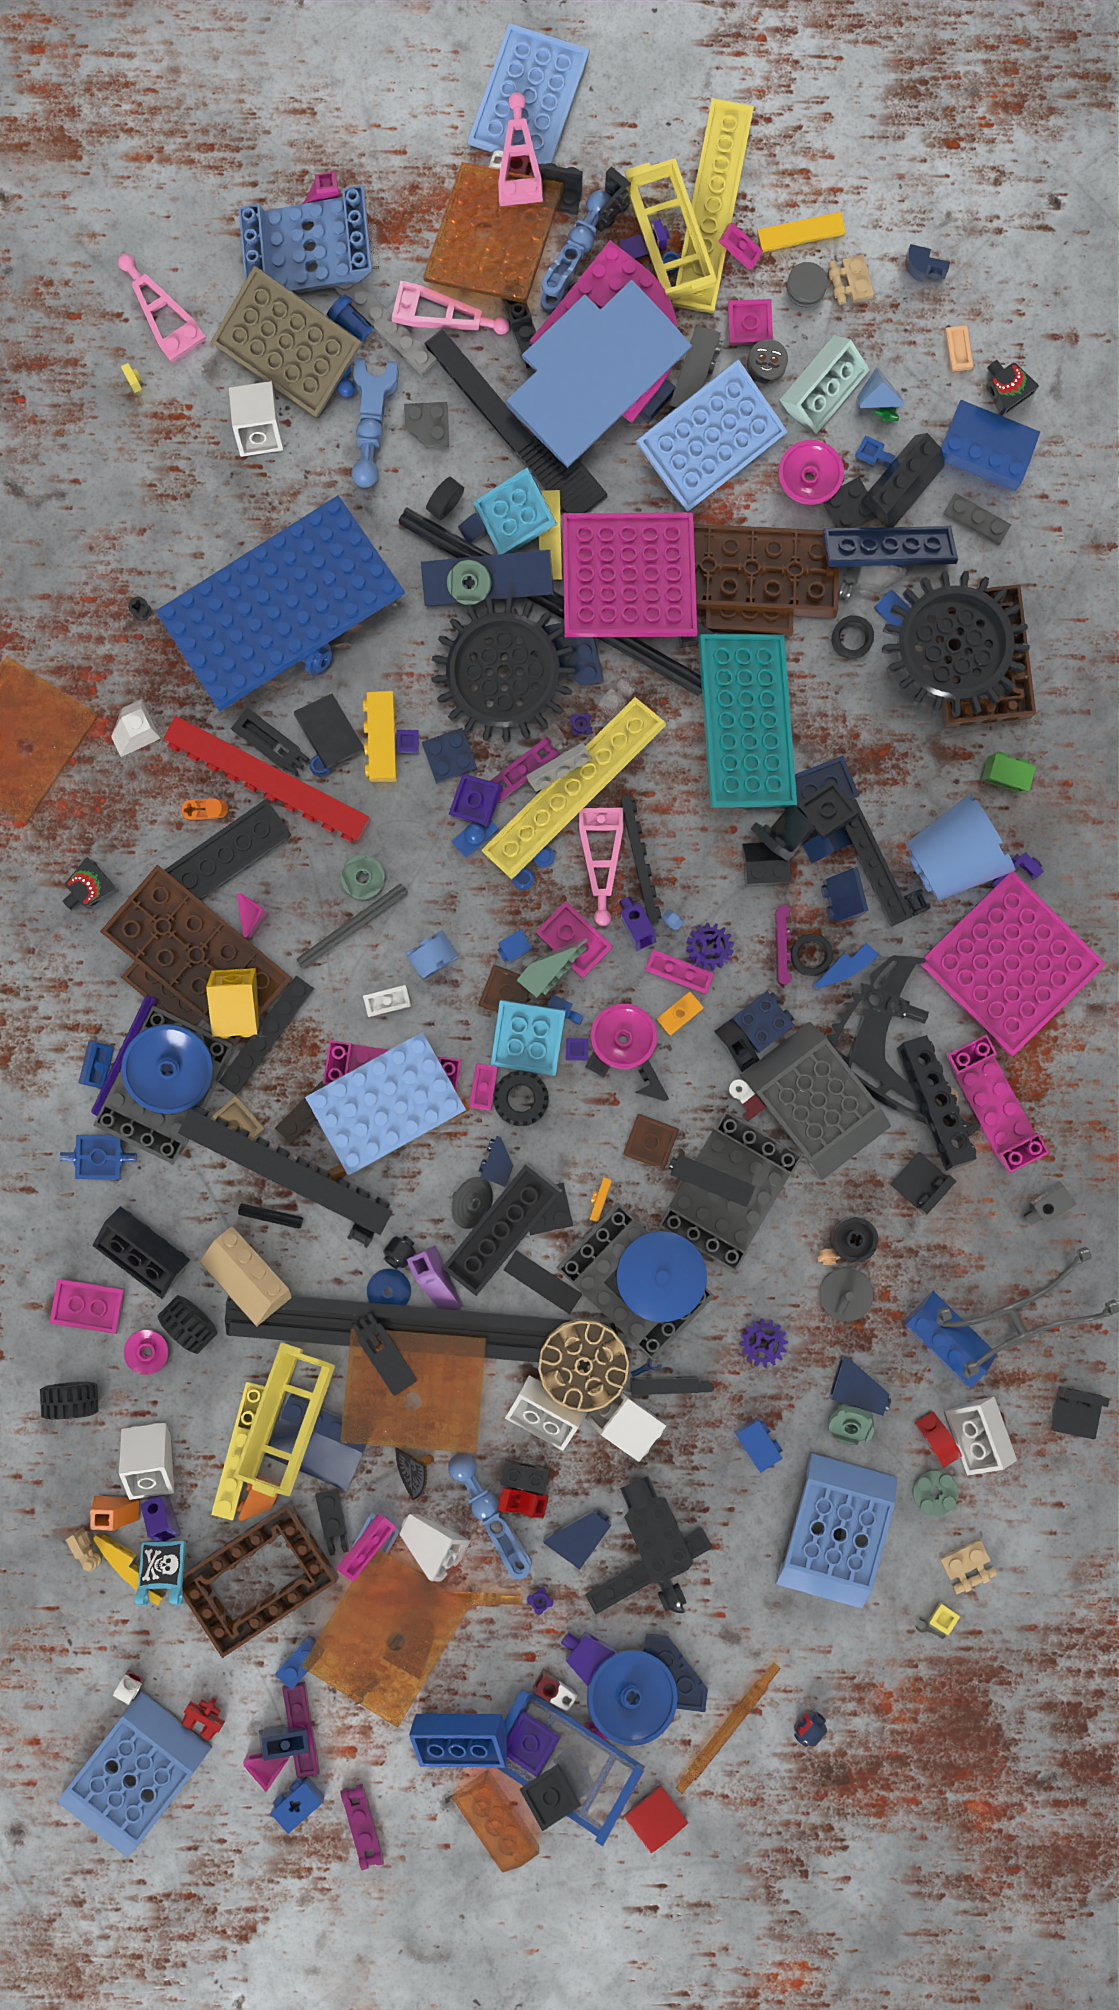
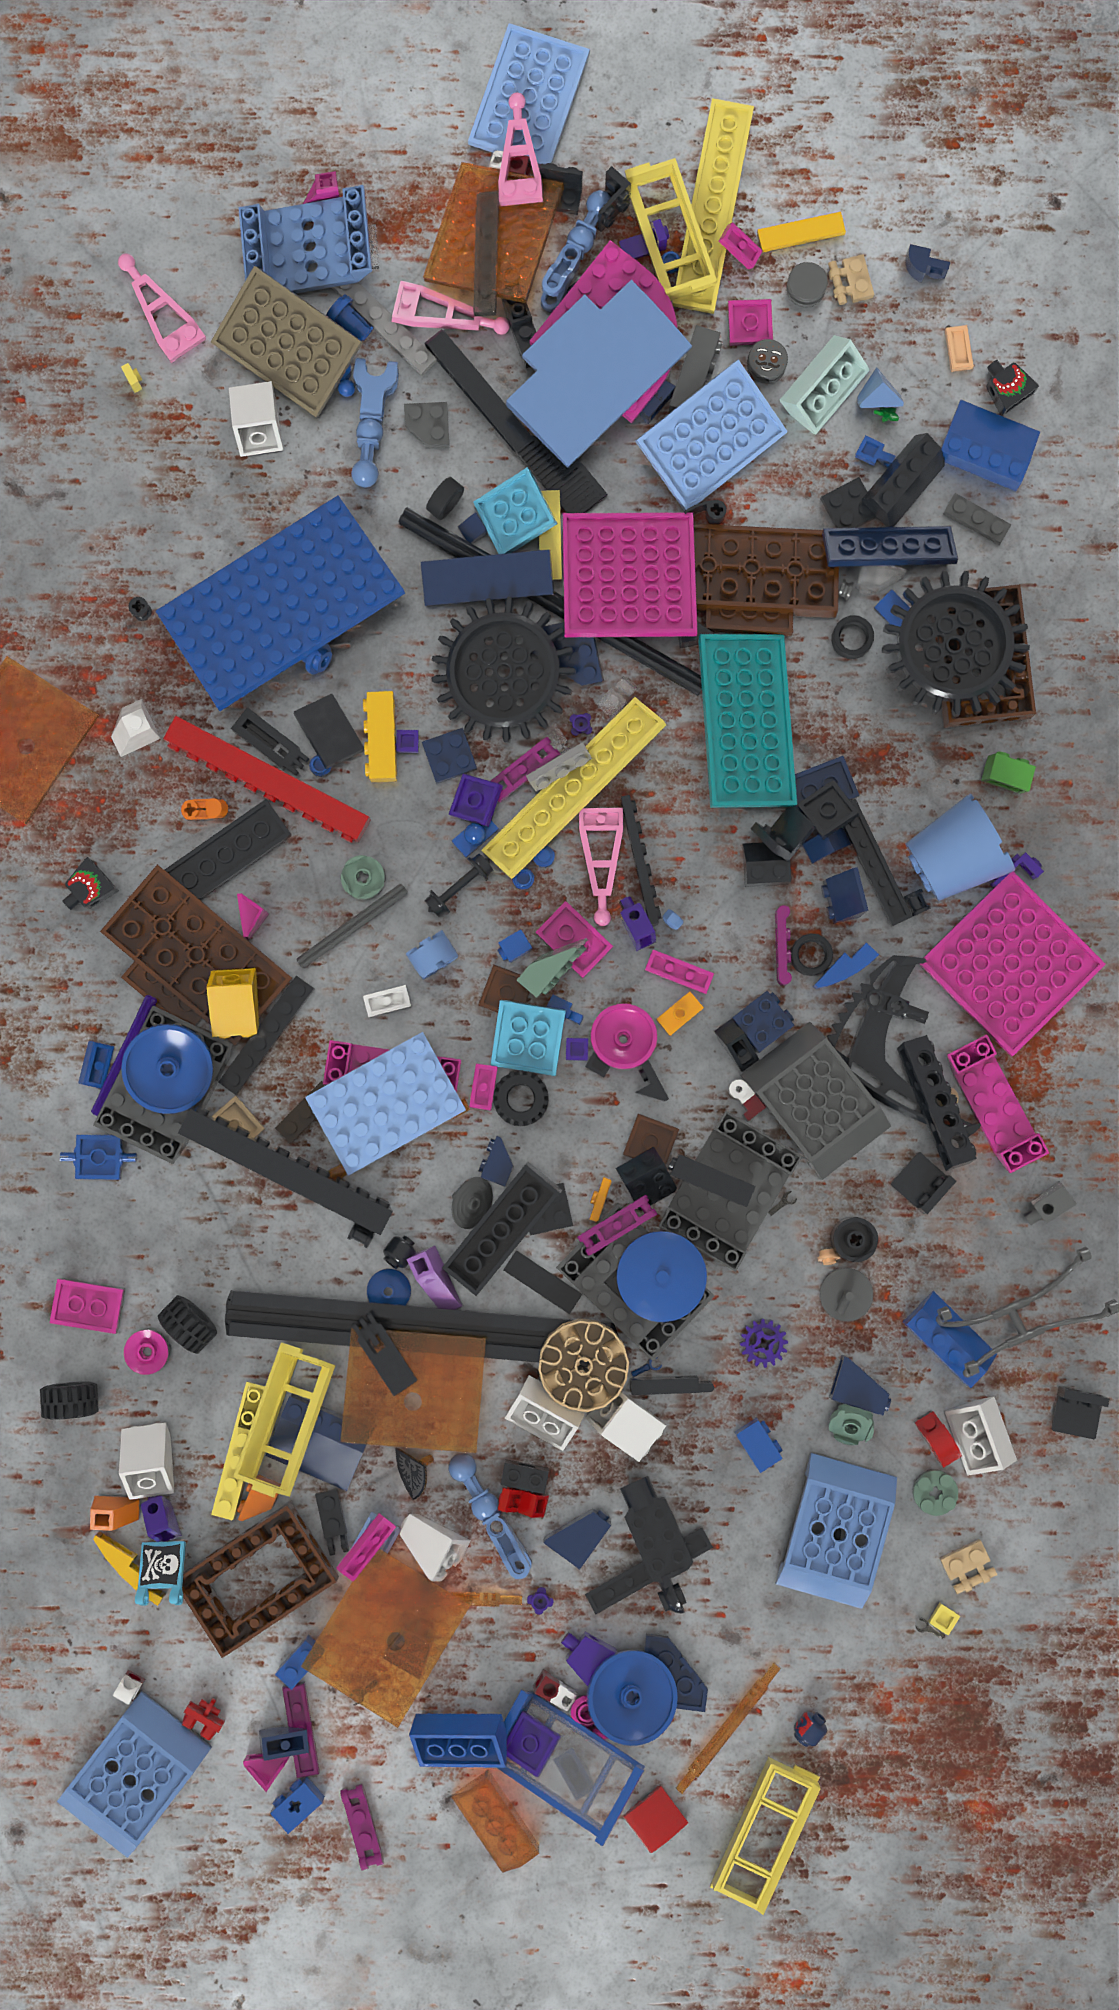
(81, 1546): tan plate -> none
(141, 1252): black slope -> none
(245, 1276): tan slope -> none
(270, 1216): black axle -> none
(479, 574): sand green plate -> none
(480, 866): none -> black piece
(486, 254): none -> clear smoke plate
(550, 1797): black plate -> none
(580, 1712): none -> dark pink cone
(617, 1225): none -> magenta plate
(647, 1176): none -> black bracket
(705, 940): dark purple gear -> none
(708, 507): none -> black panel
(782, 1203): none -> clear smoke hand
(799, 1818): none -> light yellow piece
(815, 459): dark pink dish -> none

